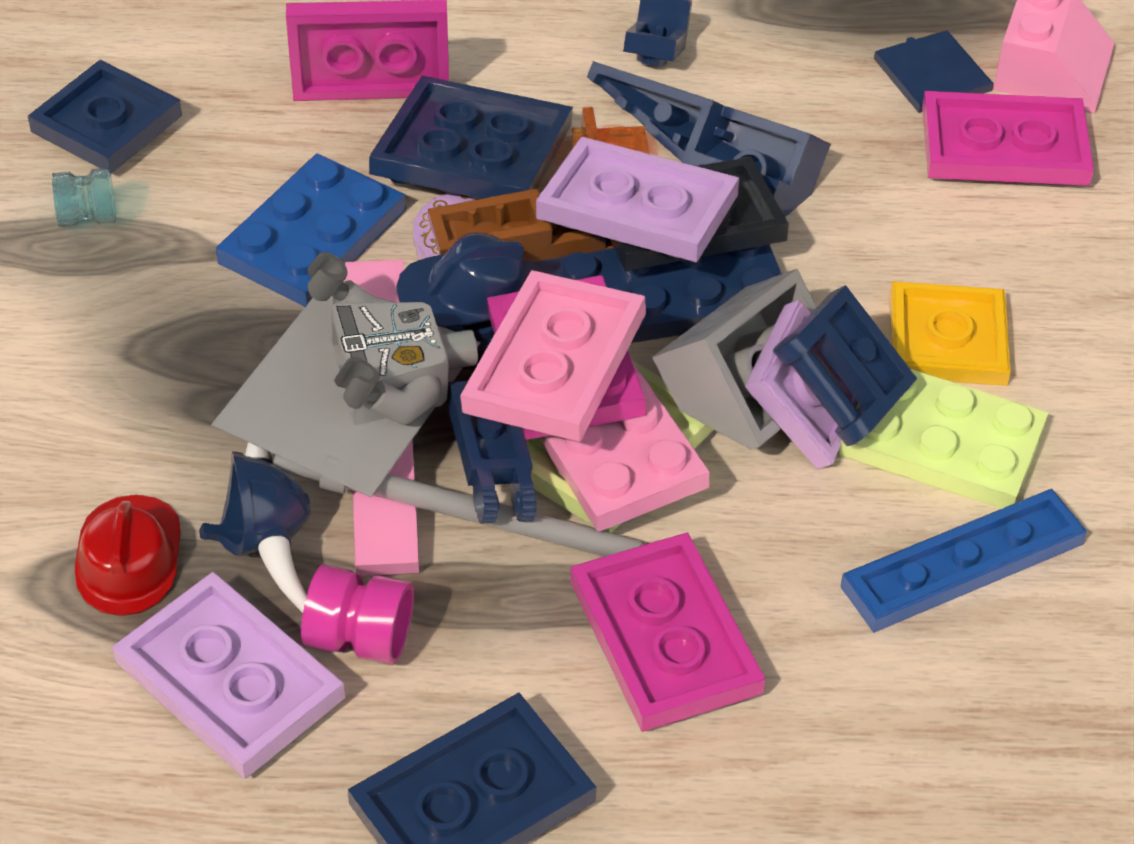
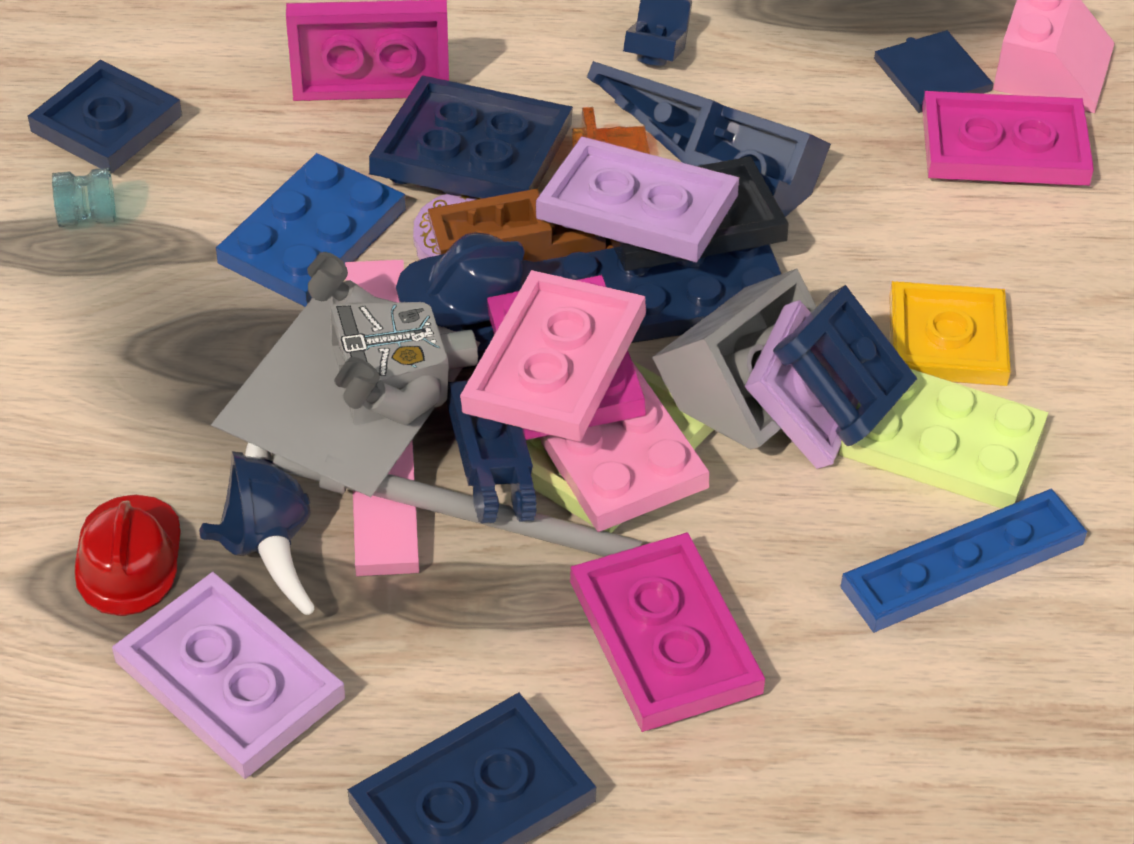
(347, 612): dark pink wheel -> none

